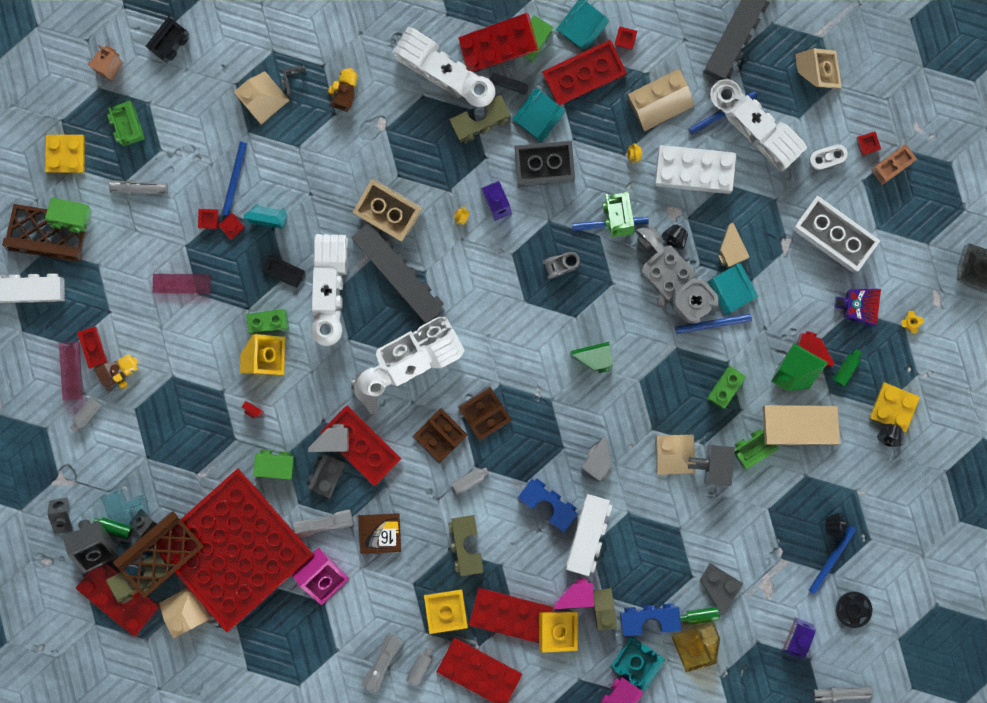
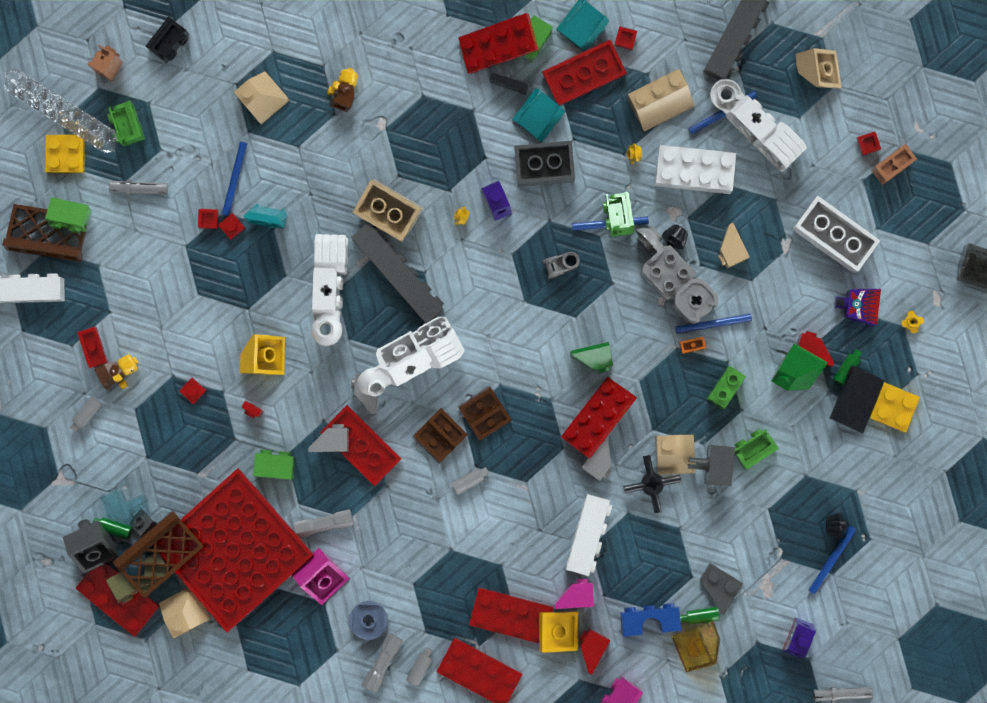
(34, 93): none -> clear beam
(59, 517): dark grey bracket -> none
(71, 371): clear pink plate -> none
(182, 283): clear pink plate -> none
(192, 390): none -> red plate
(267, 321): bright green hinge -> none
(283, 271): black tile -> none
(291, 71): dark grey bracket -> none
(326, 475): dark grey bracket -> none
(360, 628): none -> sand blue plate
(379, 533): slope -> none
(423, 57): white brick -> none
(445, 611): yellow plate -> none
(466, 128): olive arch -> none
(467, 562): olive arch -> none
(563, 513): blue arch -> none
(592, 647): none -> red slope
(598, 417): none -> red plate
(604, 609): olive slope -> none
(638, 663): teal slope -> none
(661, 482): none -> black bar
(692, 345): none -> orange piece
(733, 288): teal slope -> none
(801, 425): tan tile -> none
(827, 157): white plate -> none
(854, 609): black wheel -> none
(857, 399): none -> black tile
(891, 435): black piece -> none

